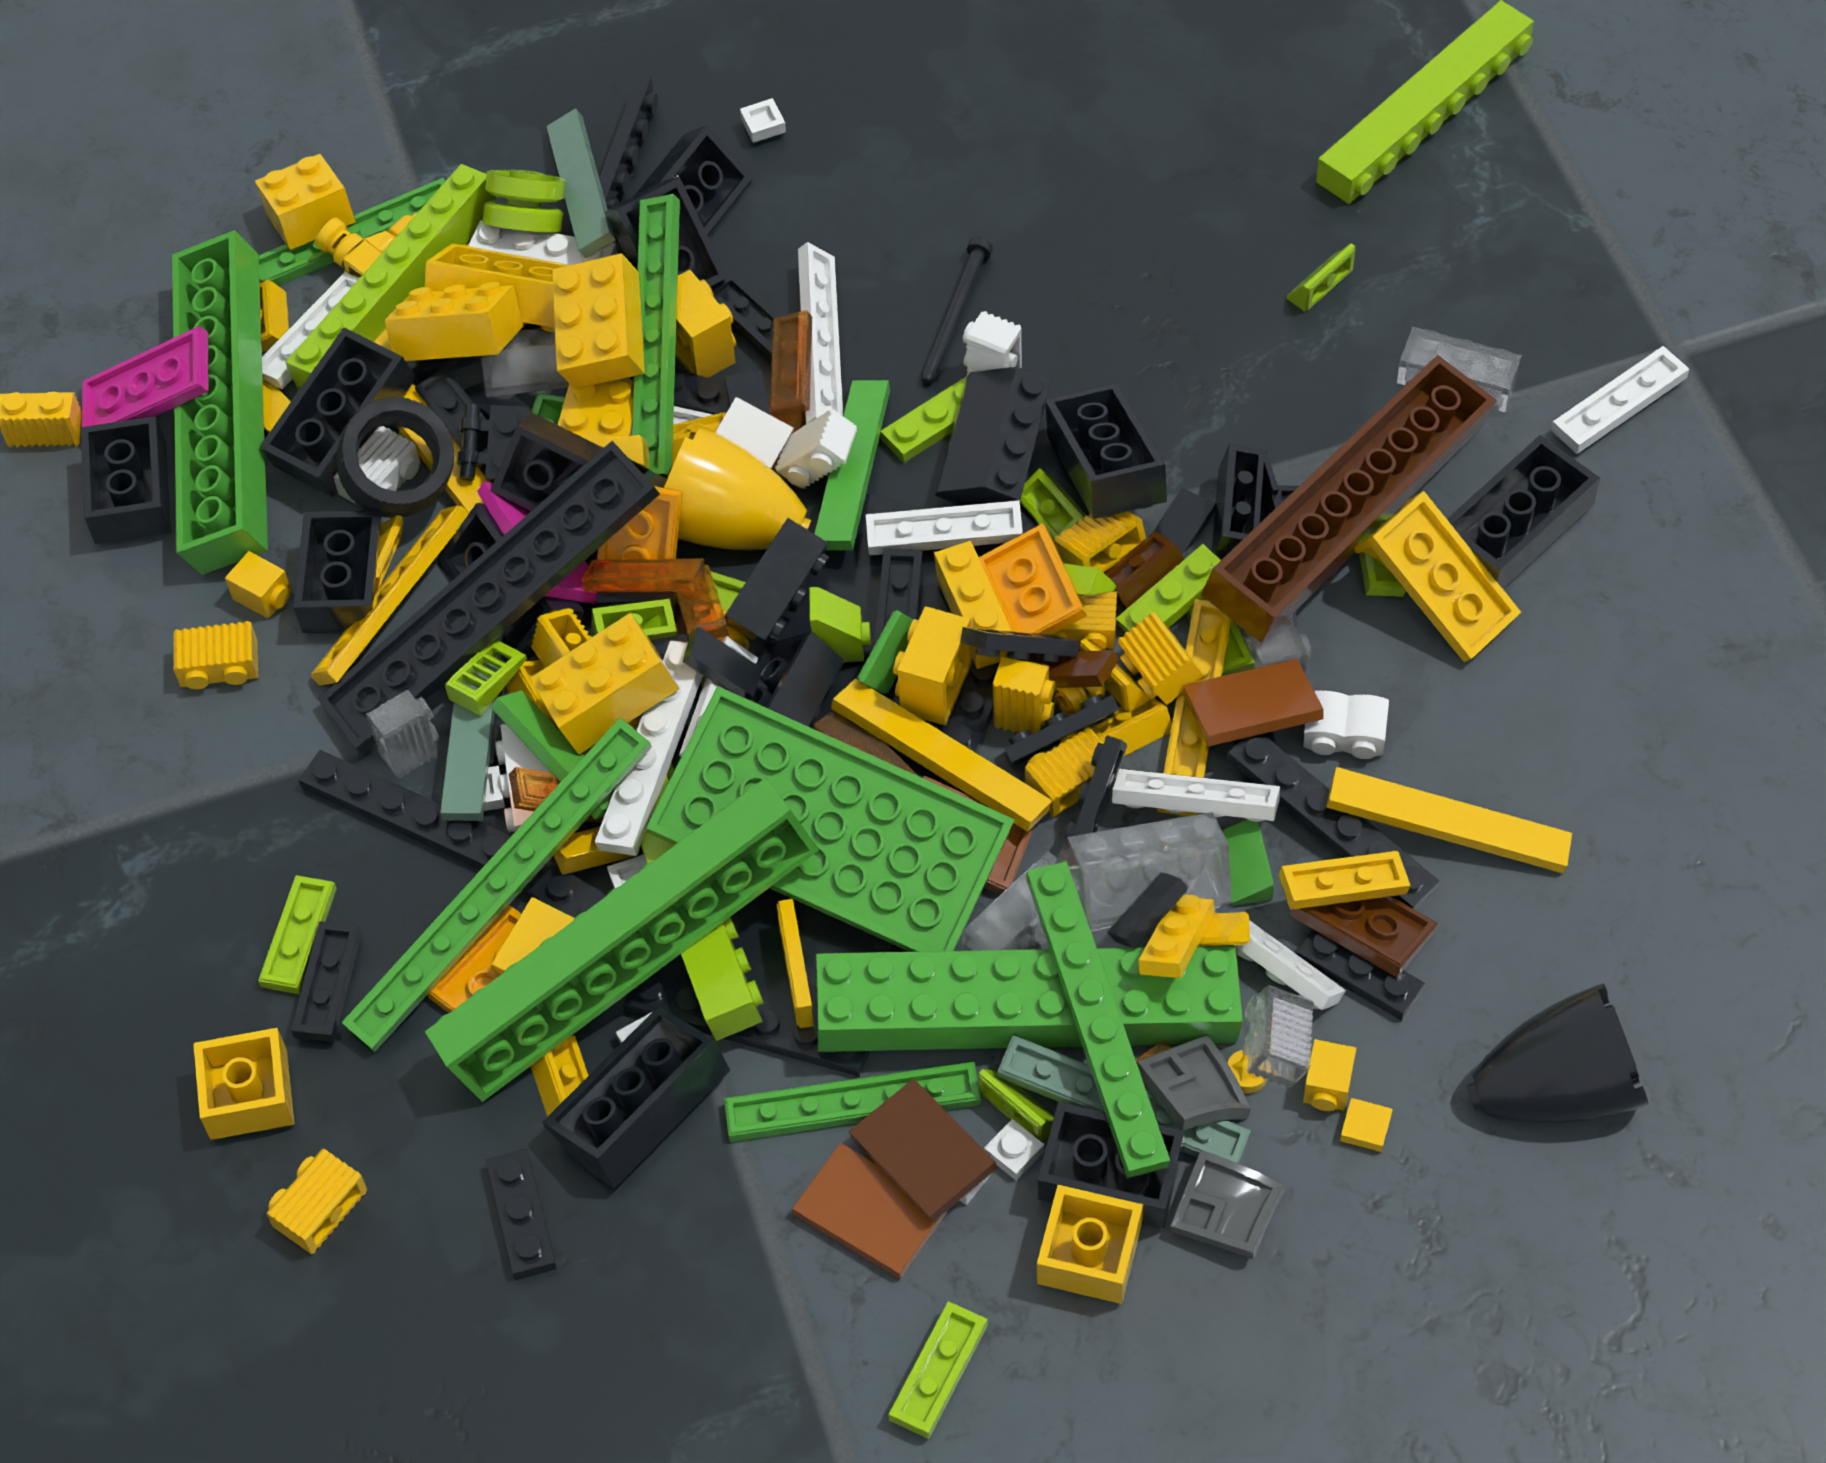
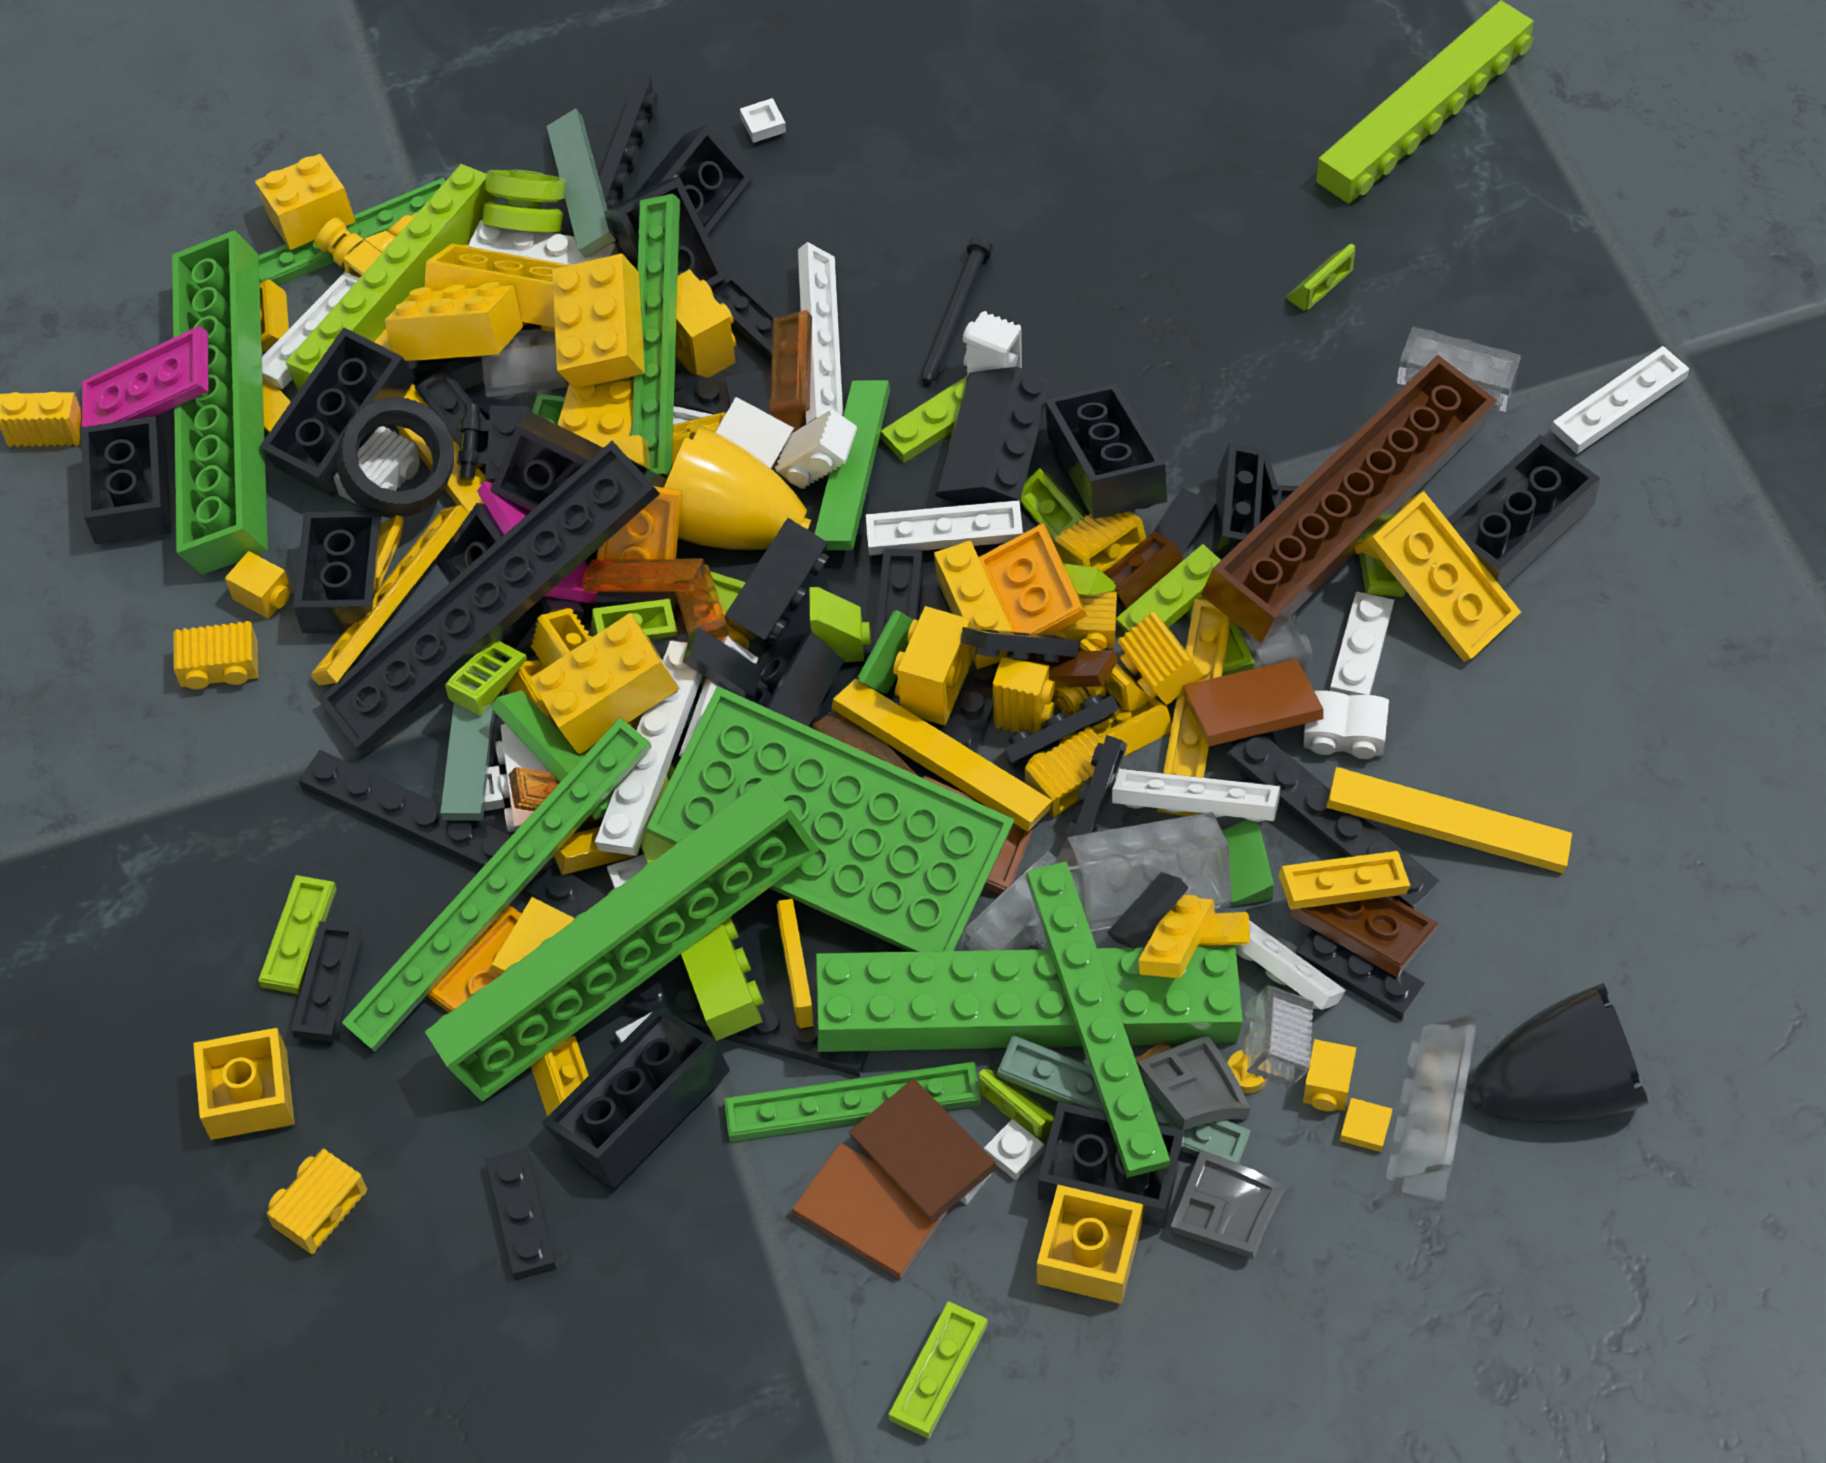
(404, 733): clear brick -> none
(1362, 645): none -> white plate
(1433, 1111): none -> clear slope

